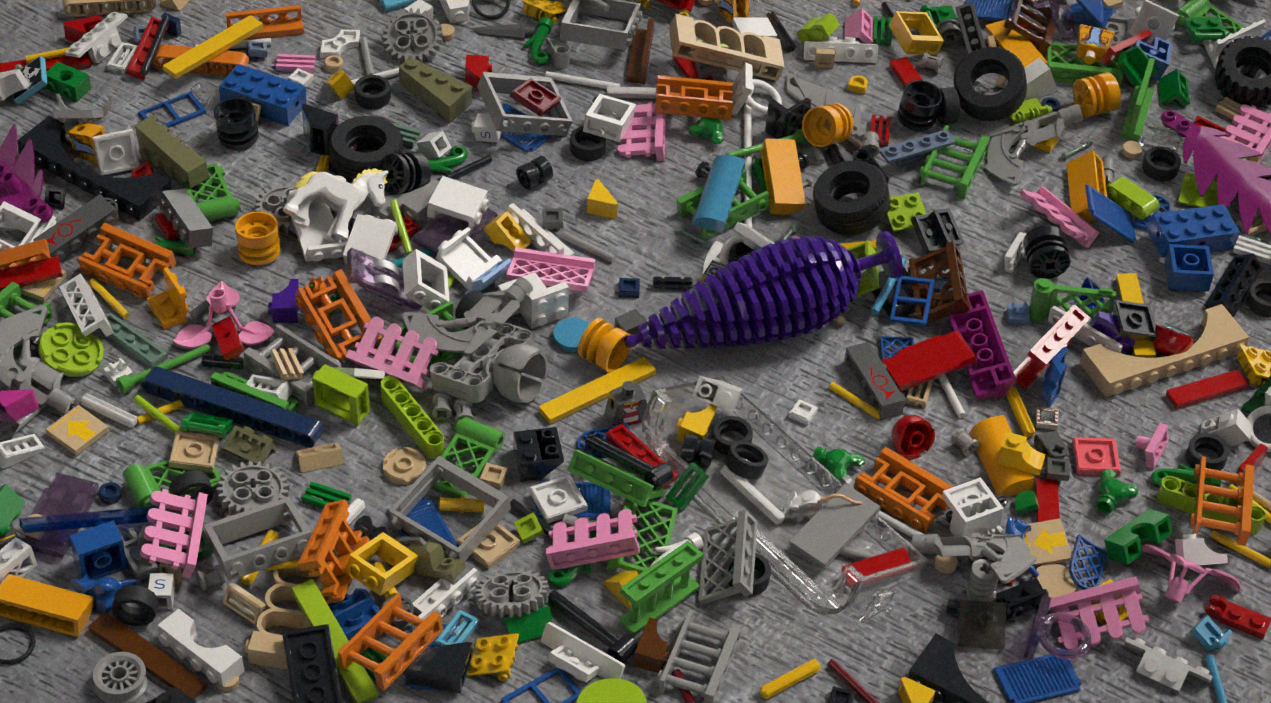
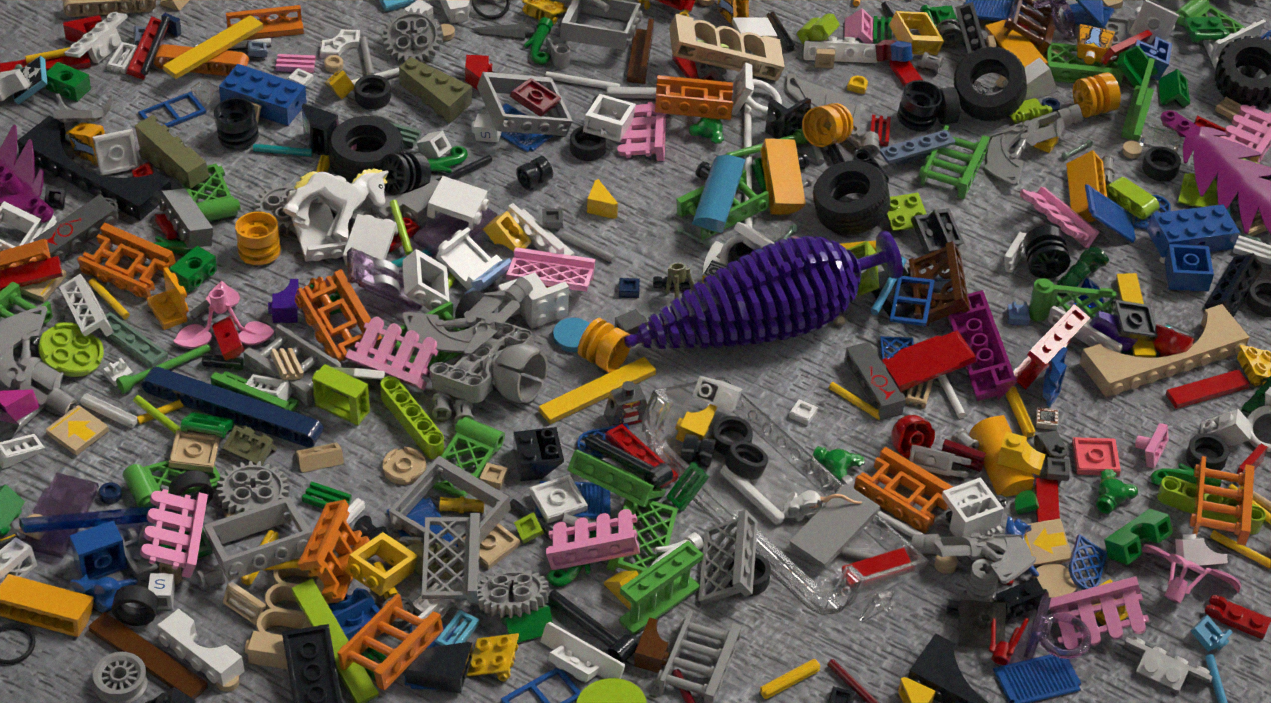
(194, 268): none -> green brick
(282, 150): none -> teal bar
(470, 564): none -> light grey fence
(677, 273): none -> olive plant
(893, 50): none -> leg
(938, 461): none -> light grey hinge
(977, 457): none -> dark red tile
(1003, 650): none -> red plant
(1088, 262): none -> dark green piece

